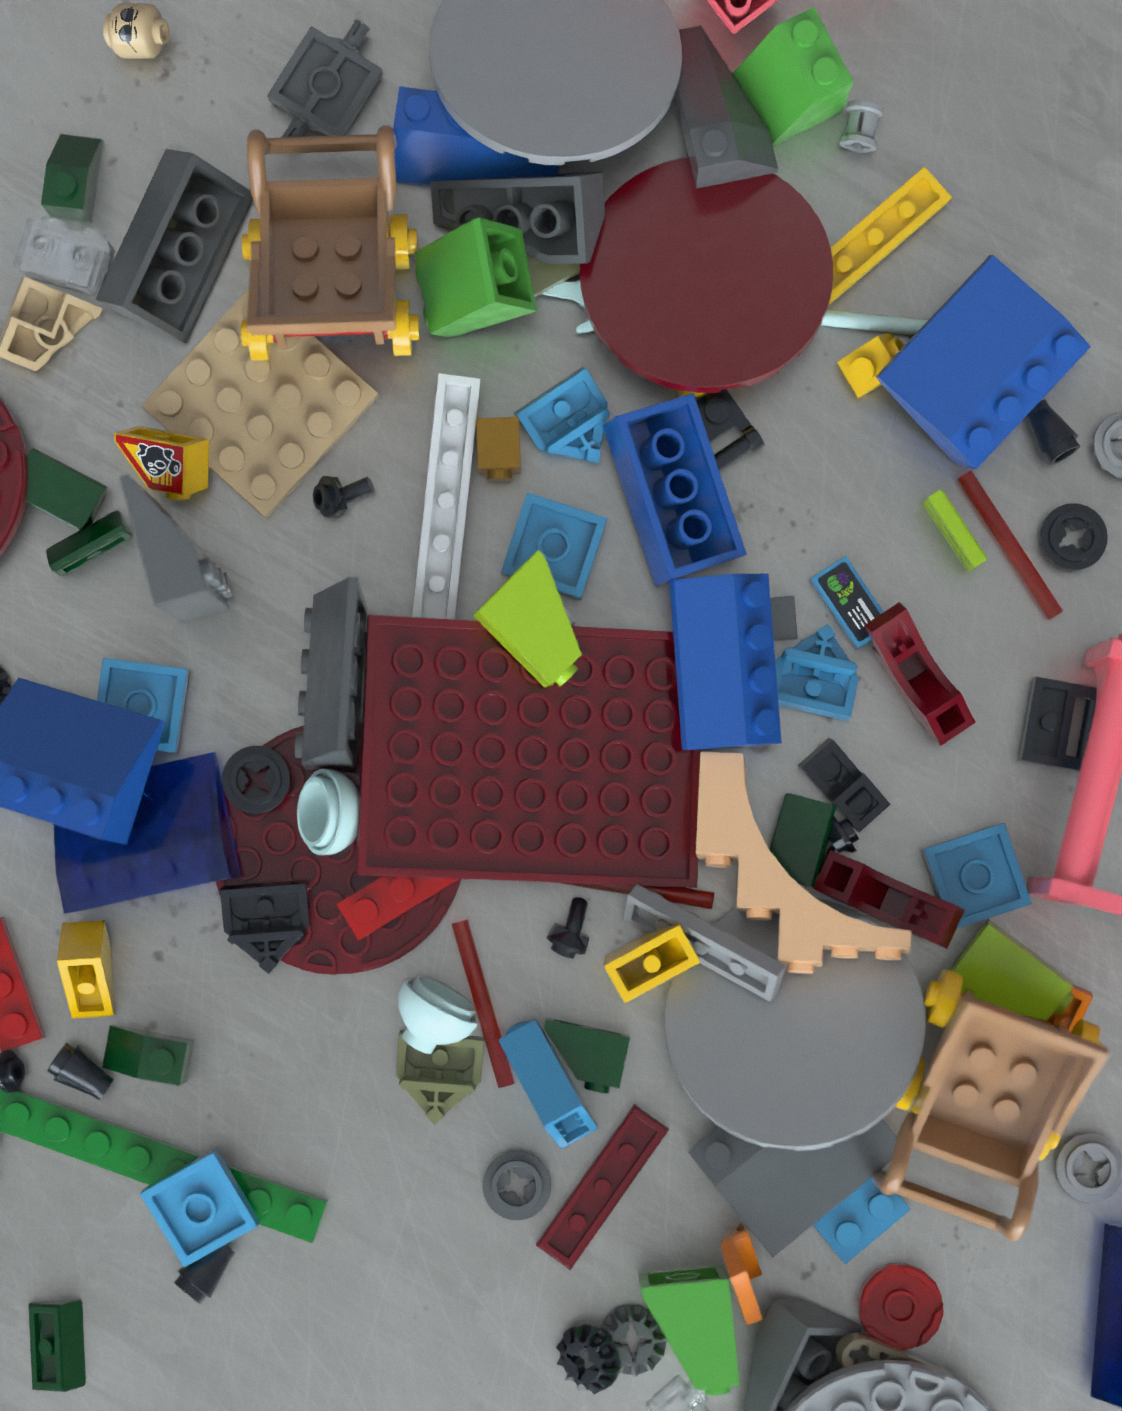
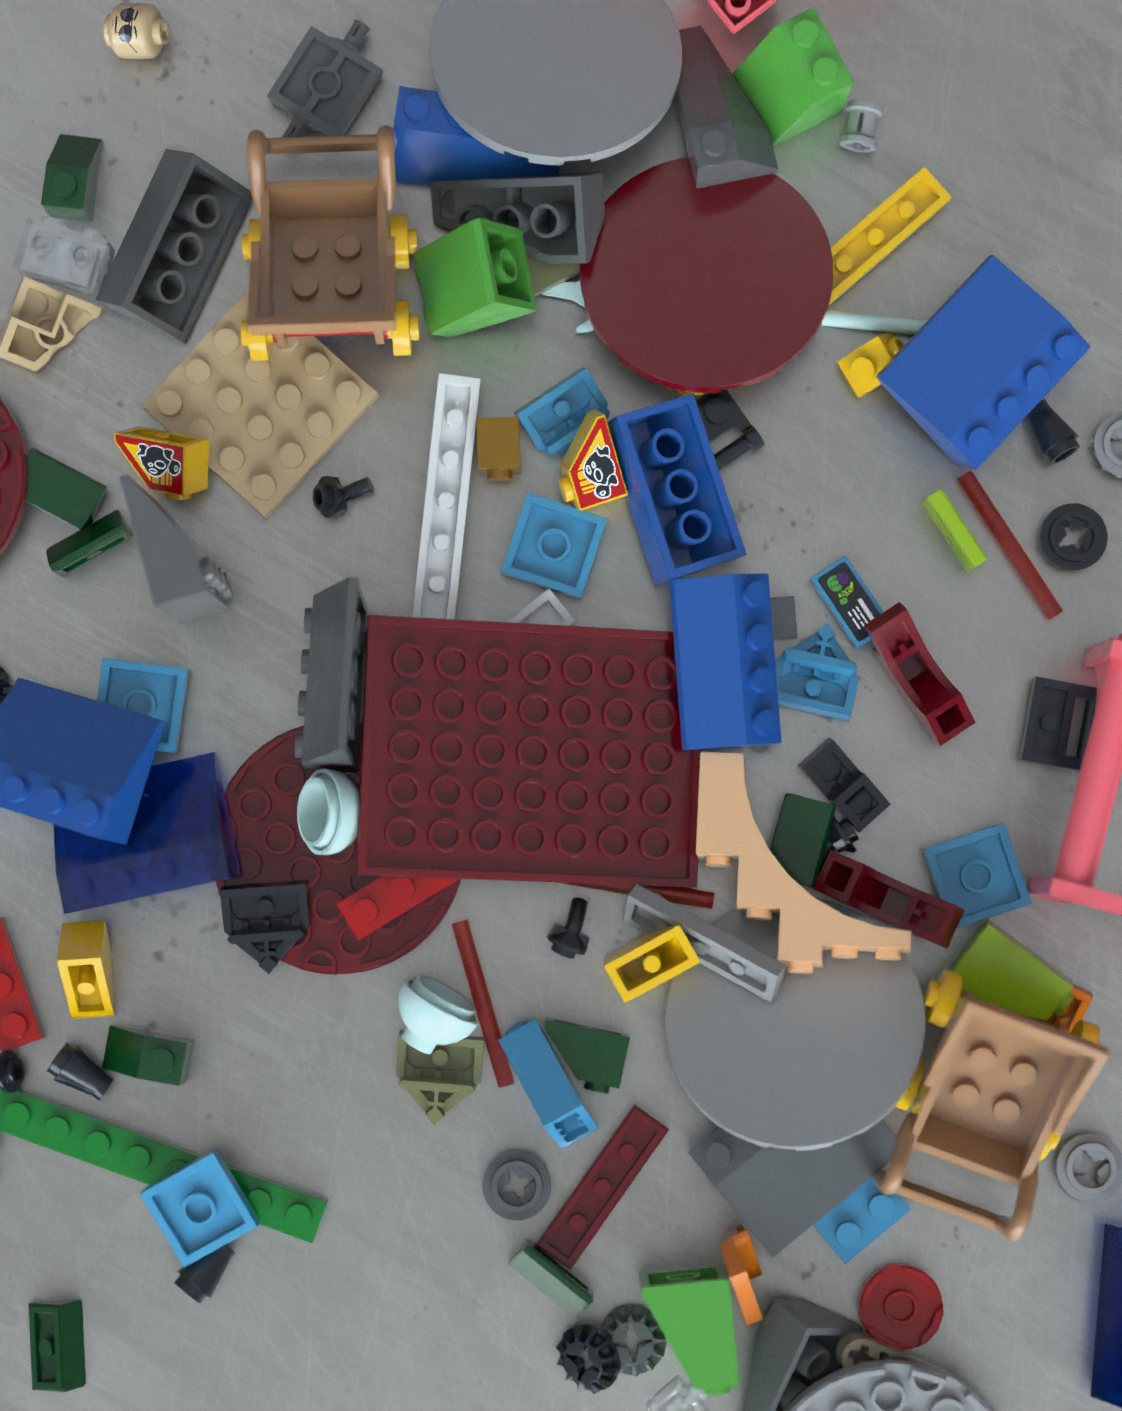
(255, 759): black gear -> none
(532, 622): lime slope -> none
(552, 1278): none -> slope
(591, 466): none -> slope

